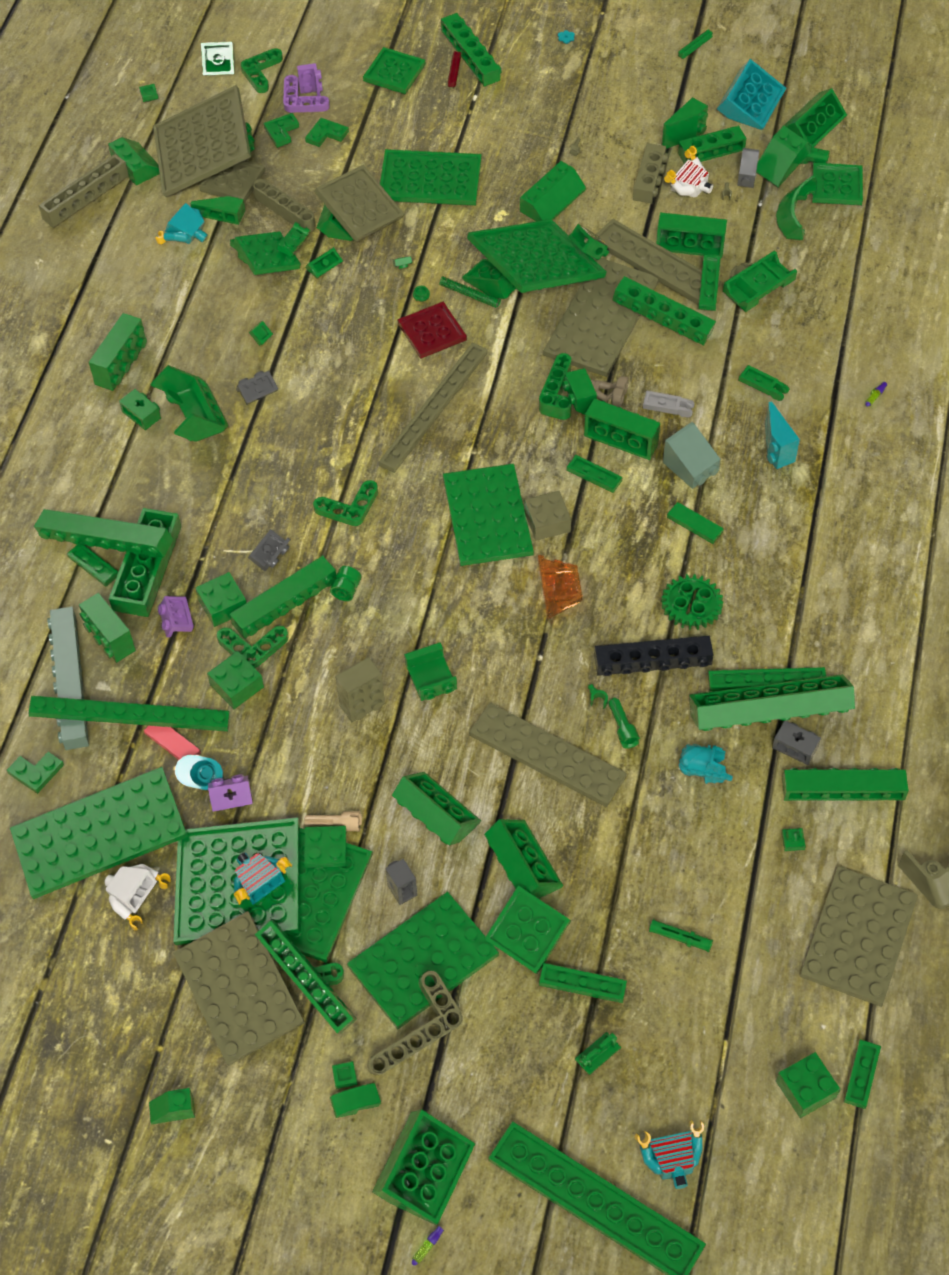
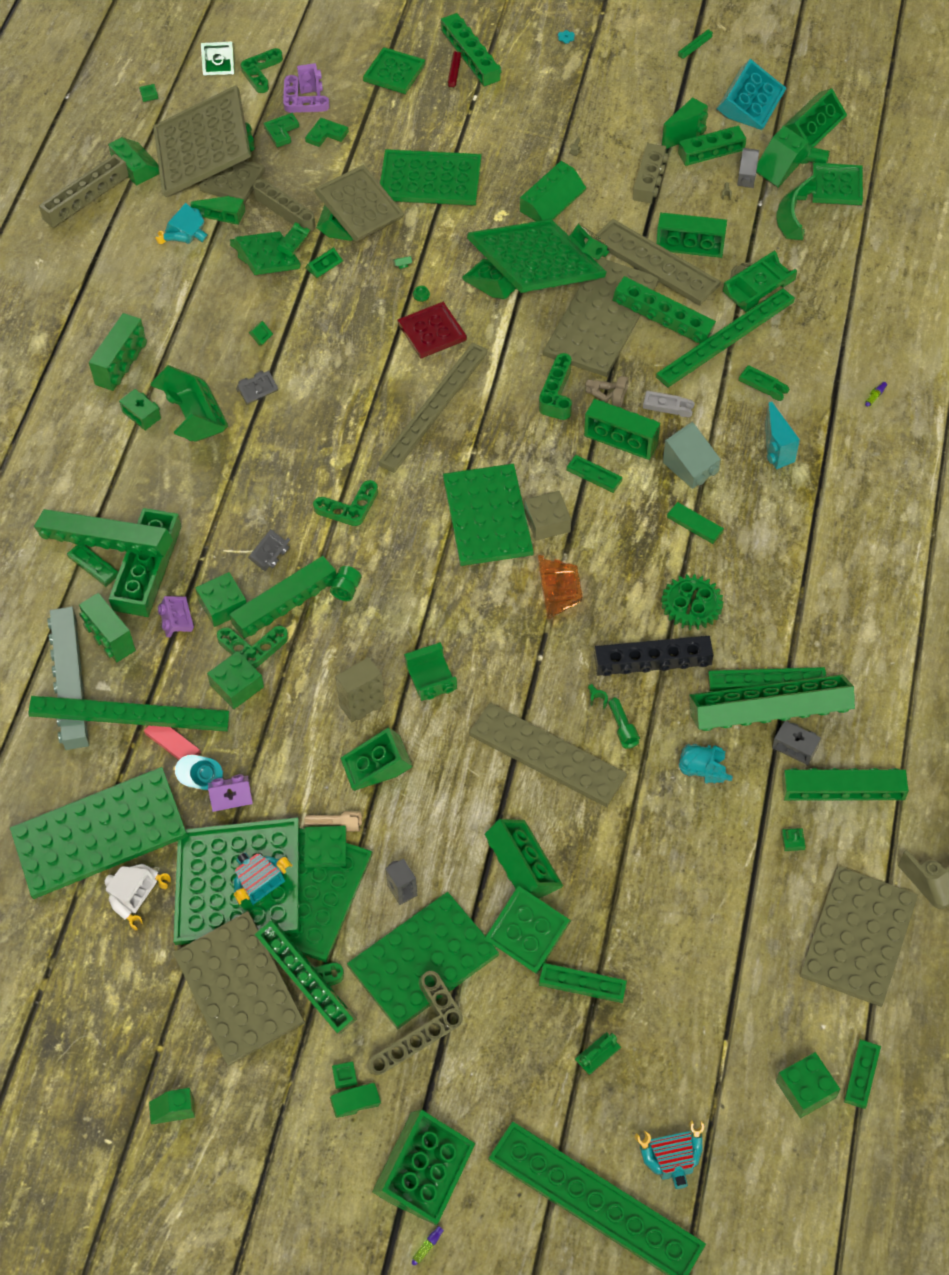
(35, 776): green plate -> none
(376, 760): none -> green slope
(435, 807): green slope -> none
(471, 292): green piece -> none
(579, 389): green slope -> none
(680, 935): green pin -> none
(690, 178): white torso -> none
(709, 282): green tile -> none
(725, 338): none -> green plate

